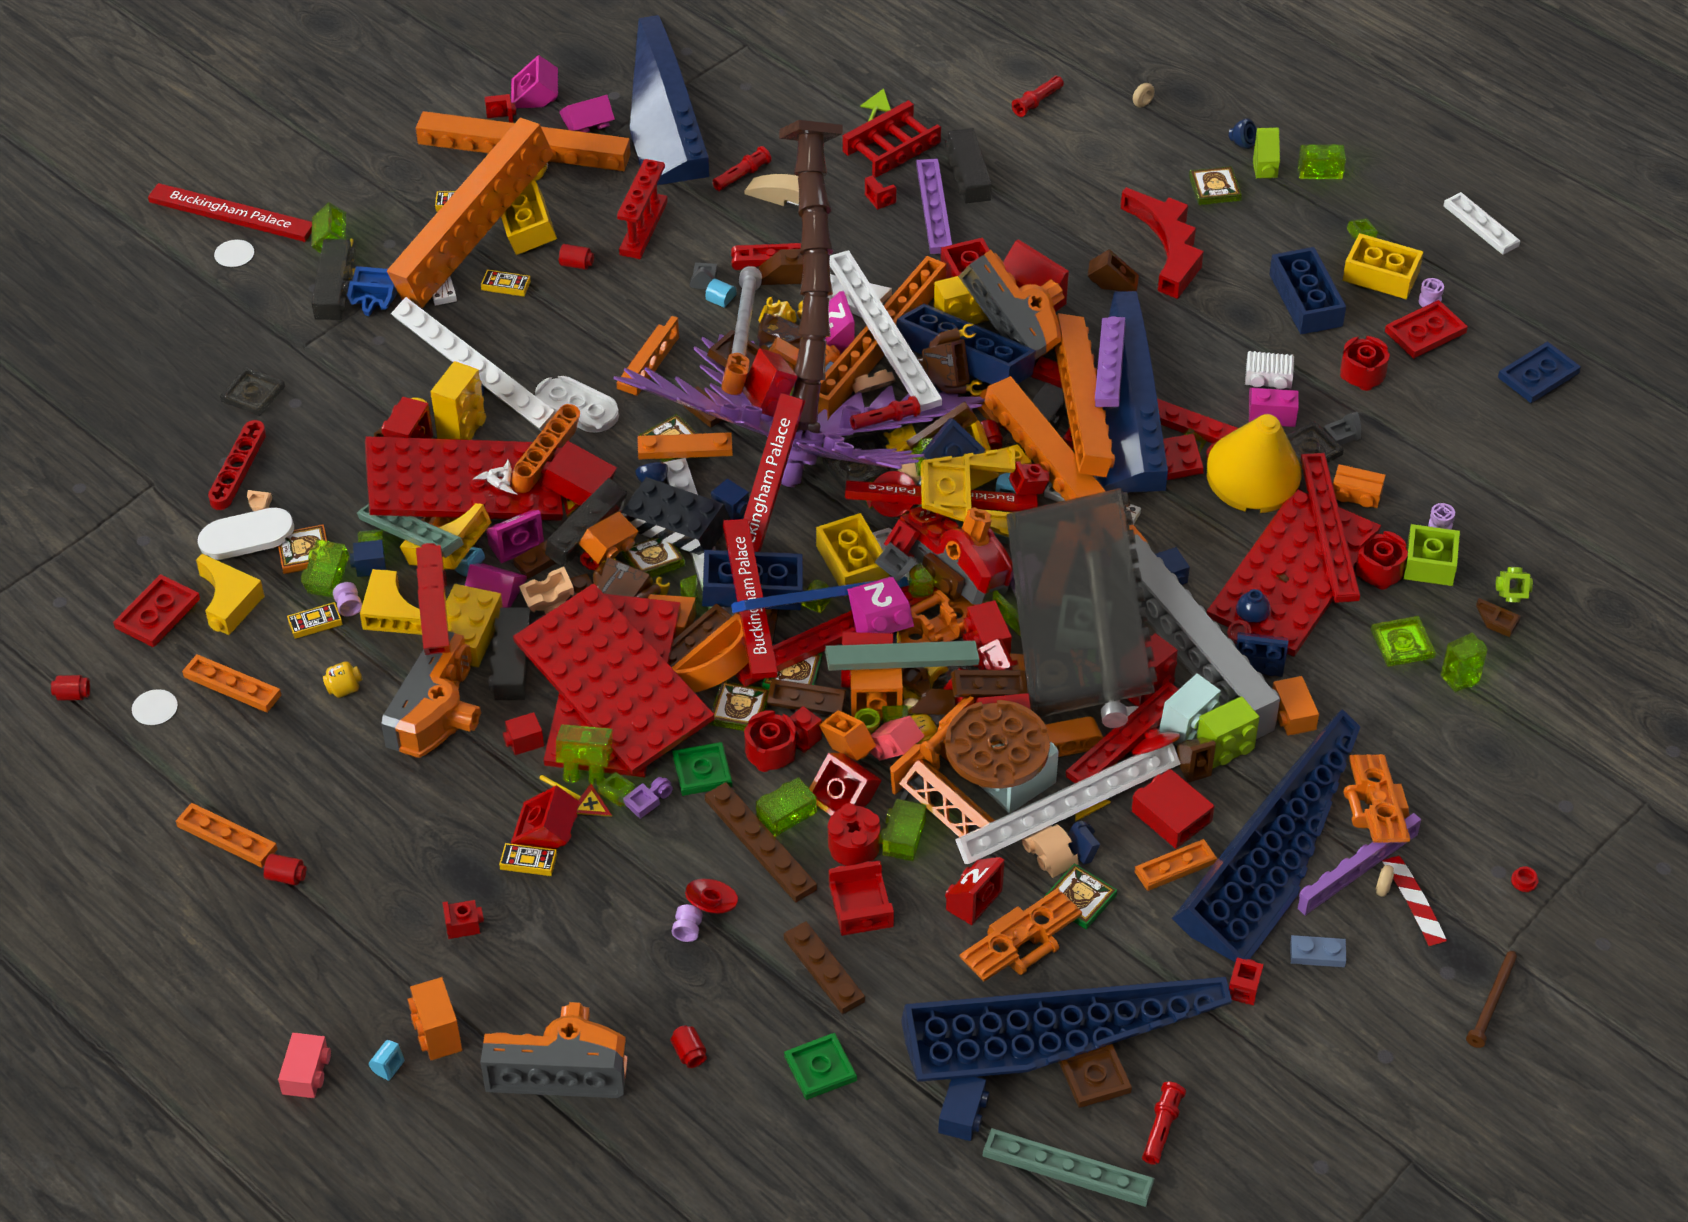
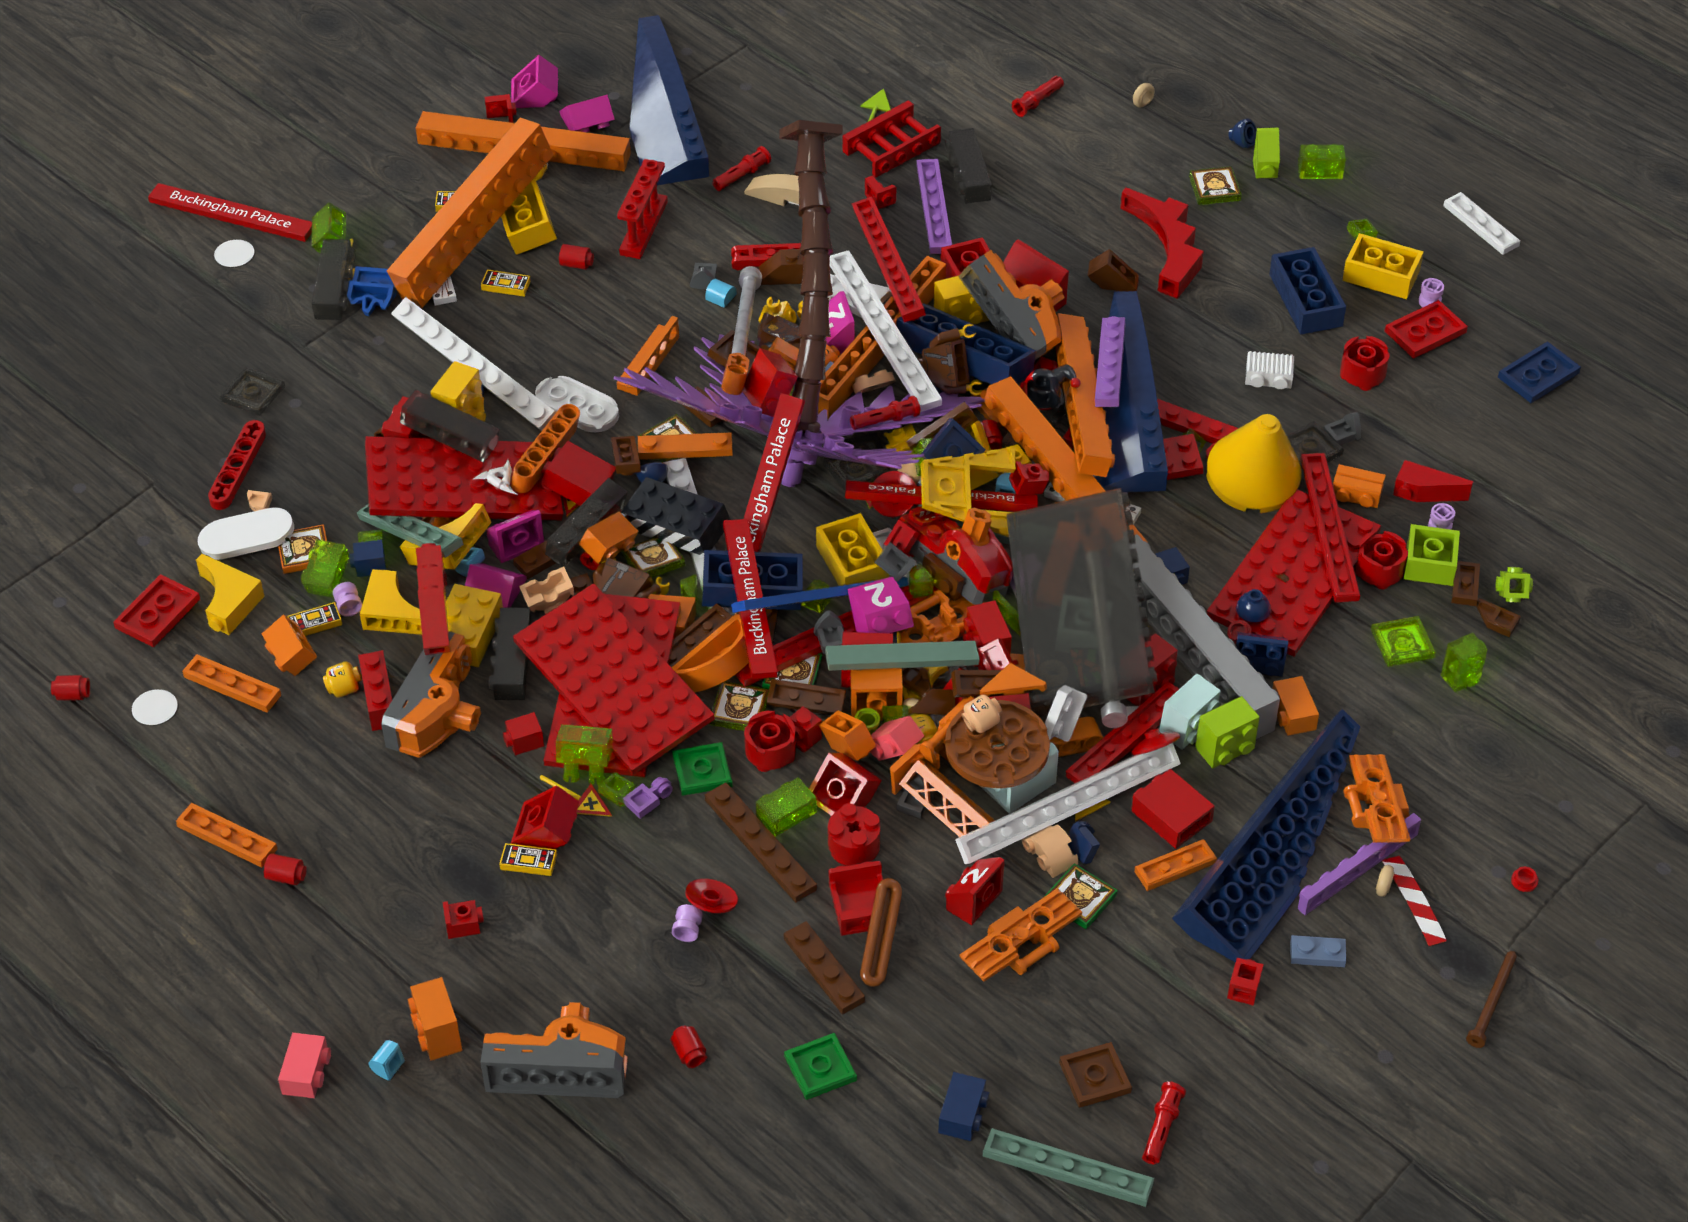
(288, 645): none -> orange brick
(376, 686): none -> red brick
(449, 425): none -> clear smoke brick
(625, 455): none -> reddish brown plate
(733, 497): dark blue brick -> none
(829, 630): none -> dark grey tile
(881, 932): none -> dark orange piece
(888, 260): none -> red plate
(903, 829): clear neon green brick -> none
(981, 713): none -> light nougat head
(1013, 681): none -> orange tile
(1044, 385): none -> black piece
(1044, 1028): dark blue wedge -> none
(1065, 713): none -> white bracket
(1196, 758): reddish brown slope -> none
(1279, 403): dark pink slope -> none
(1430, 485): none -> red slope
(1466, 583): none -> reddish brown plate

